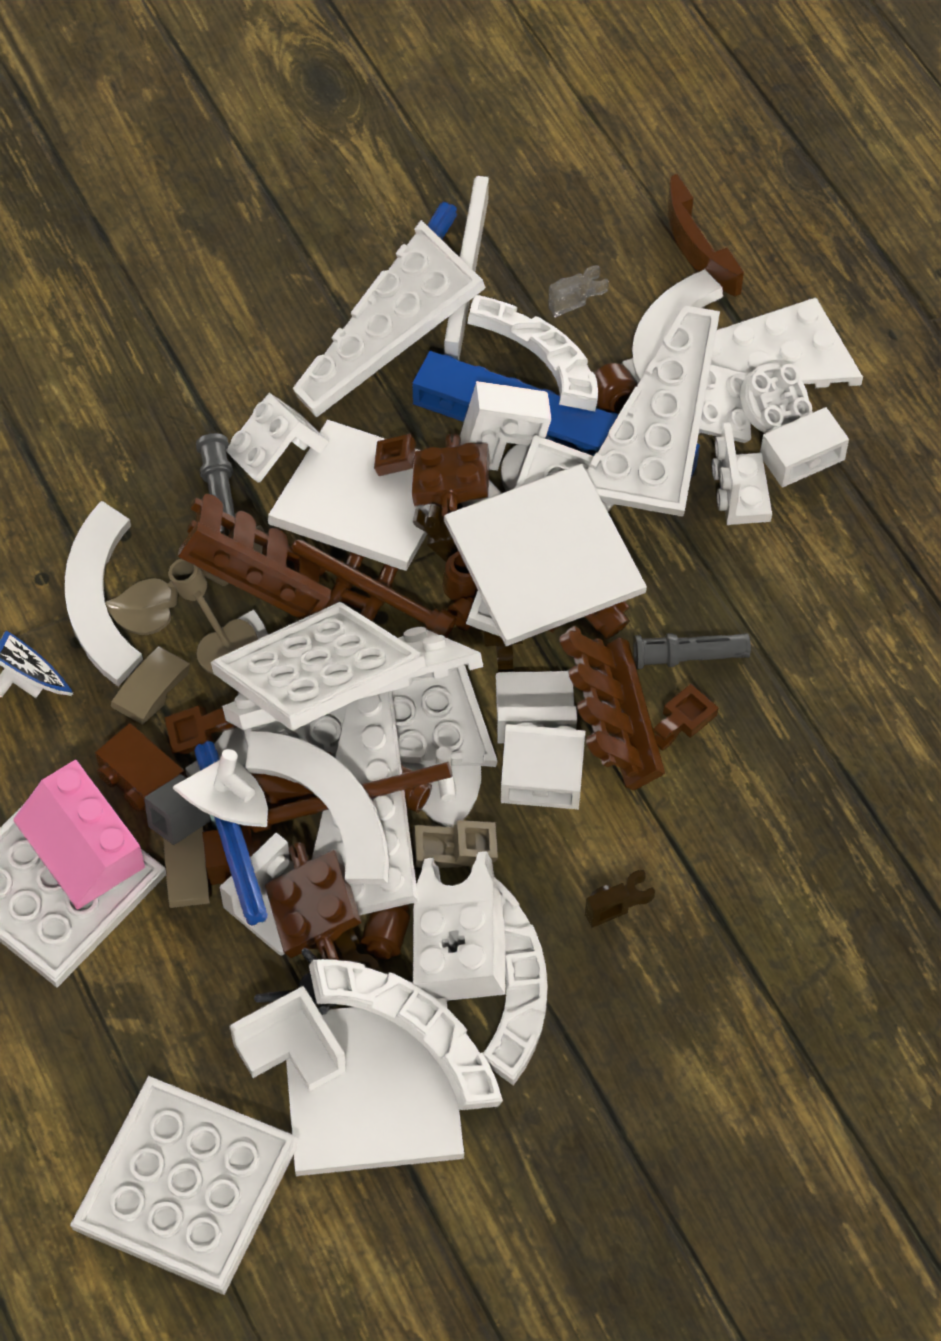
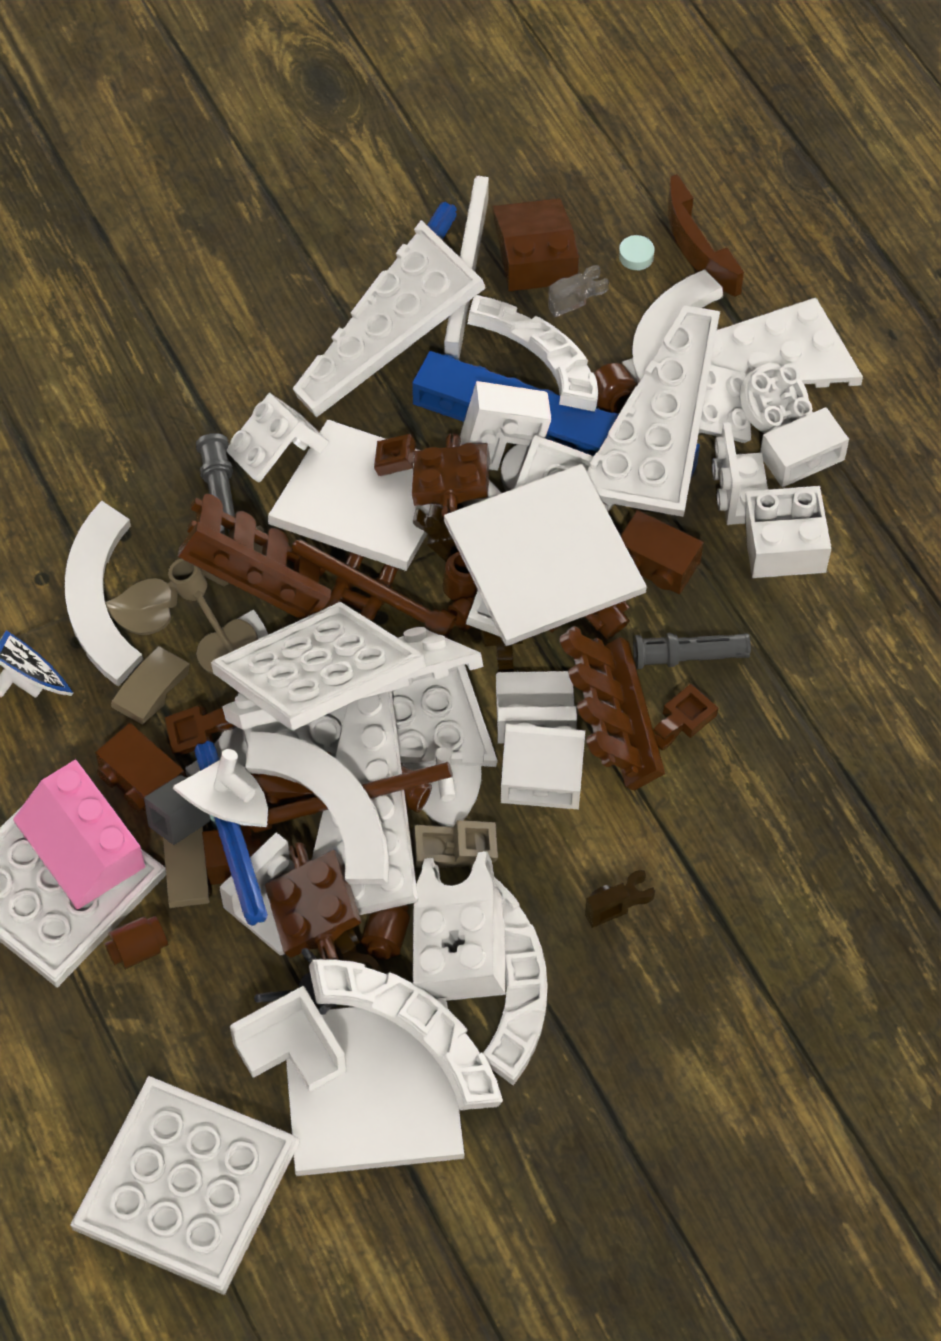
(136, 942): none -> reddish brown brick
(535, 243): none -> reddish brown slope
(636, 252): none -> light aqua tile
(662, 552): none -> reddish brown brick
(786, 532): none -> white slope

